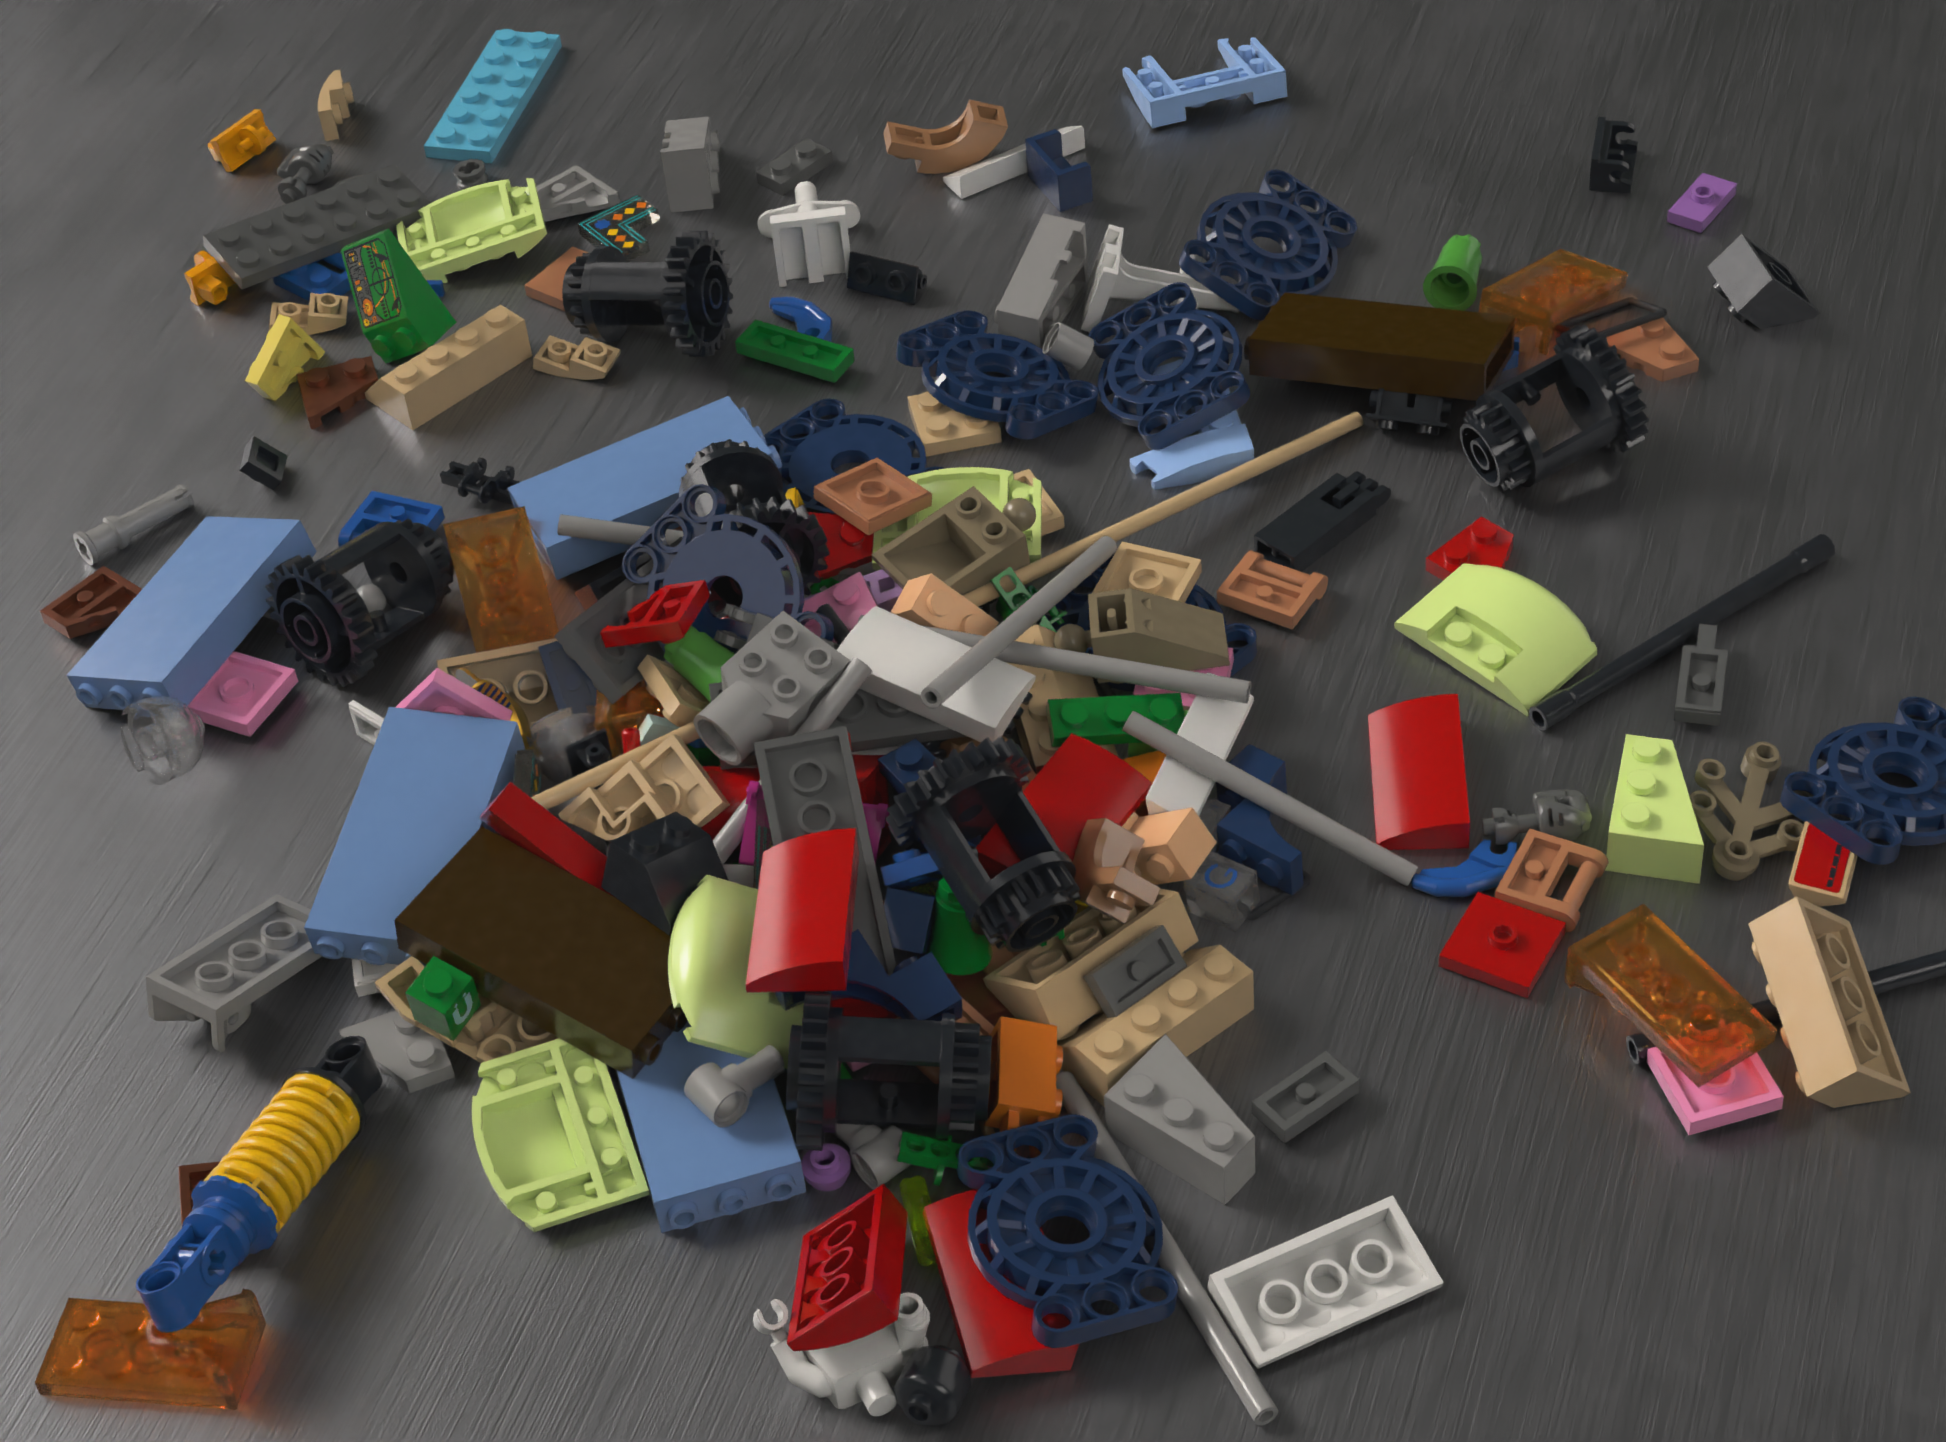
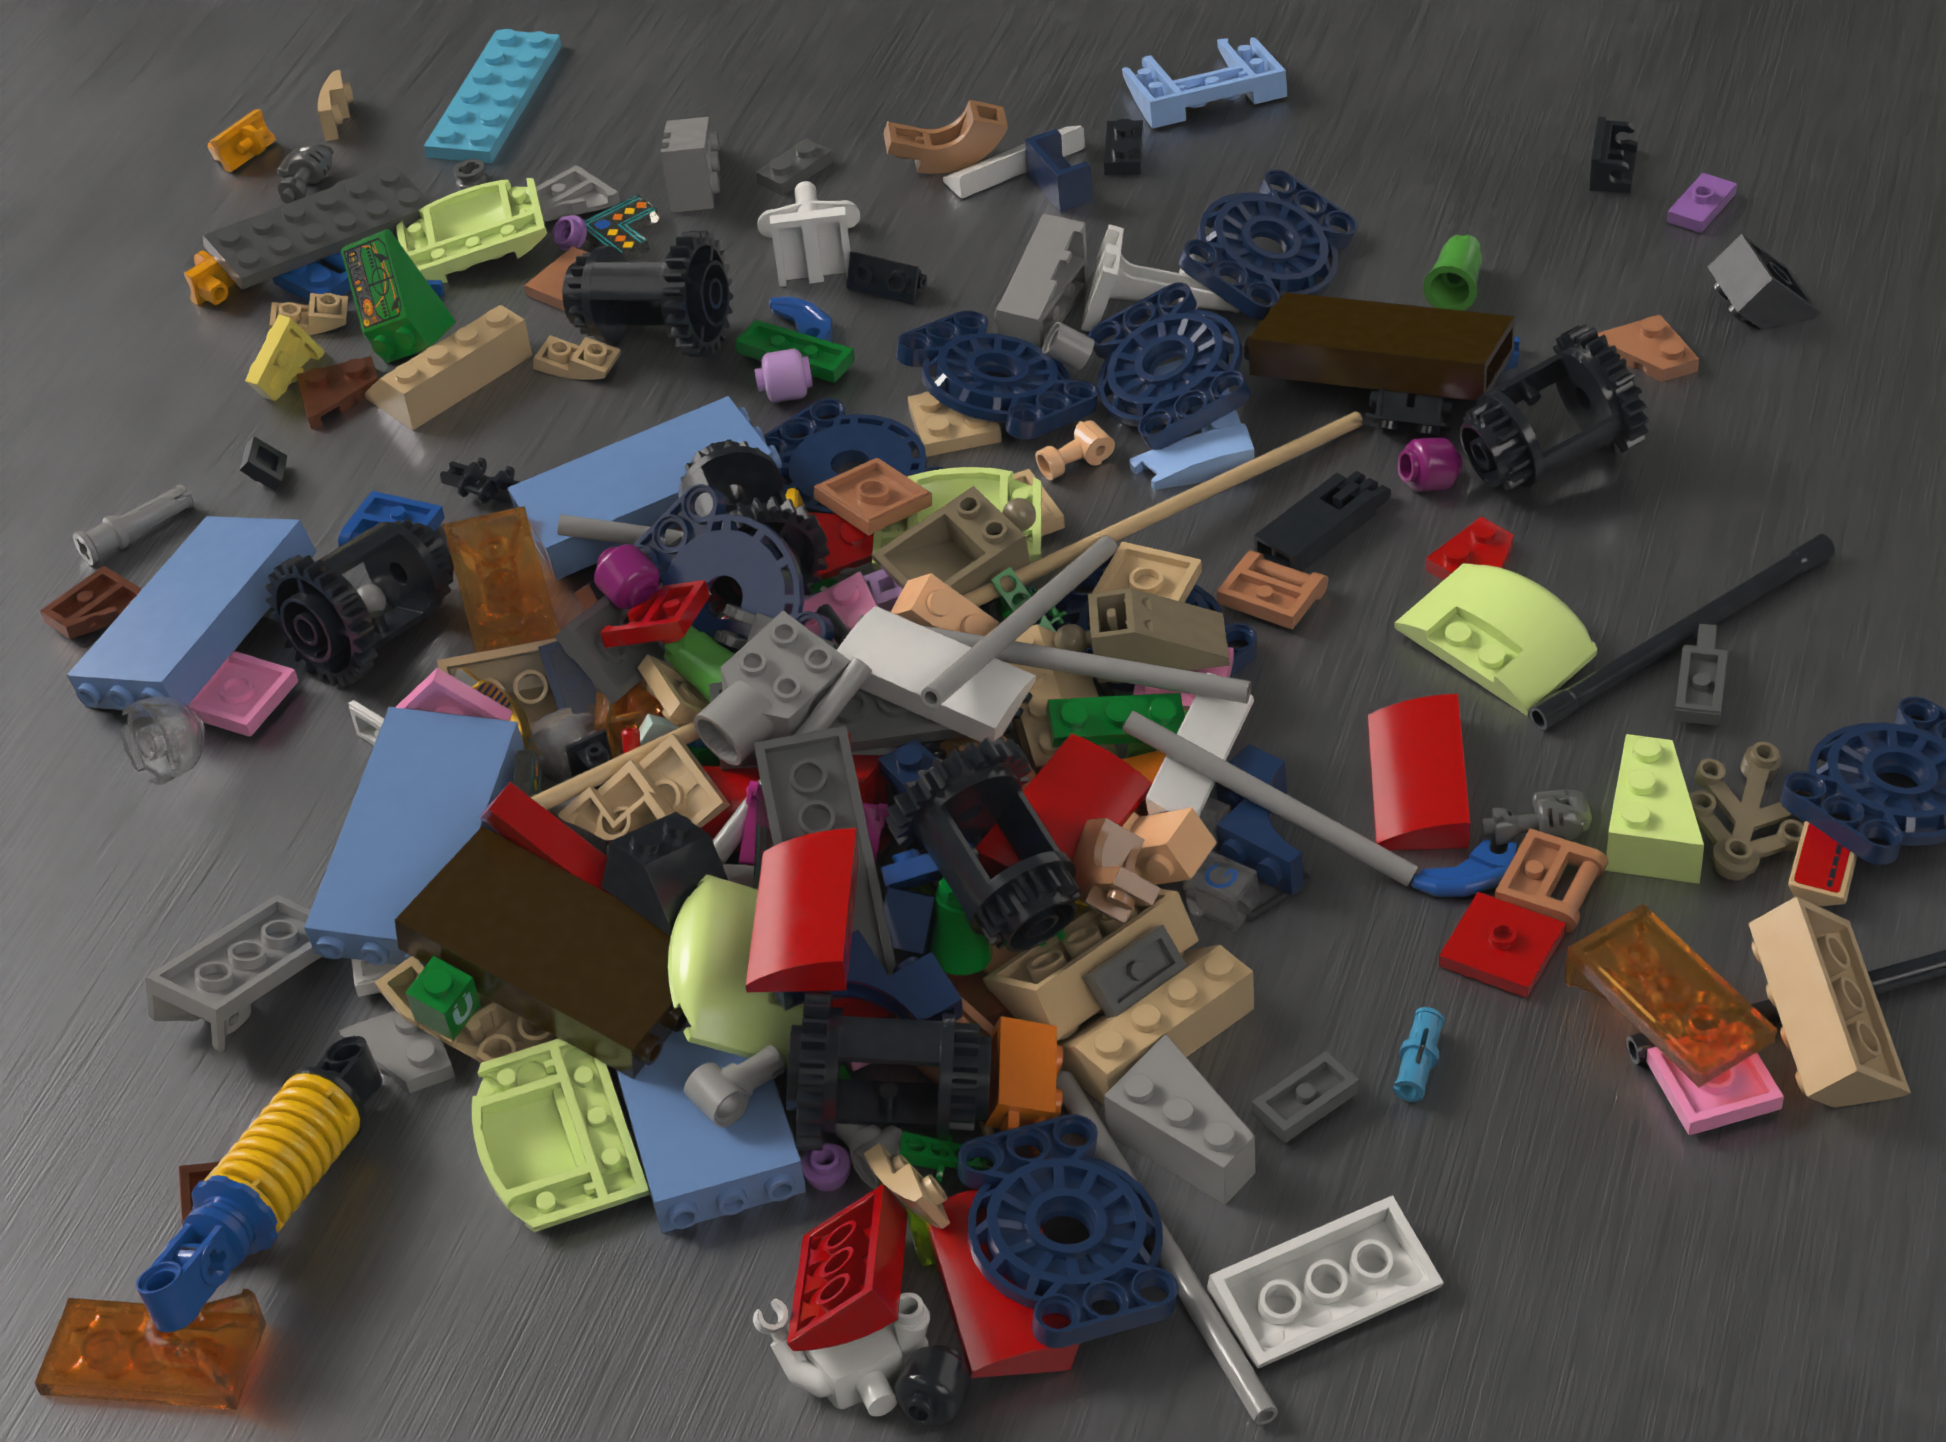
(569, 232): none -> medium lavender plate
(626, 576): none -> magenta head
(784, 375): none -> lavender head
(917, 1193): none -> tan slope
(1089, 443): none -> light nougat leg
(1123, 147): none -> black plate
(1412, 1075): none -> dark azure pin
(1429, 464): none -> magenta head
(1551, 292): clear orange plate -> none
(1658, 312): black piece -> none

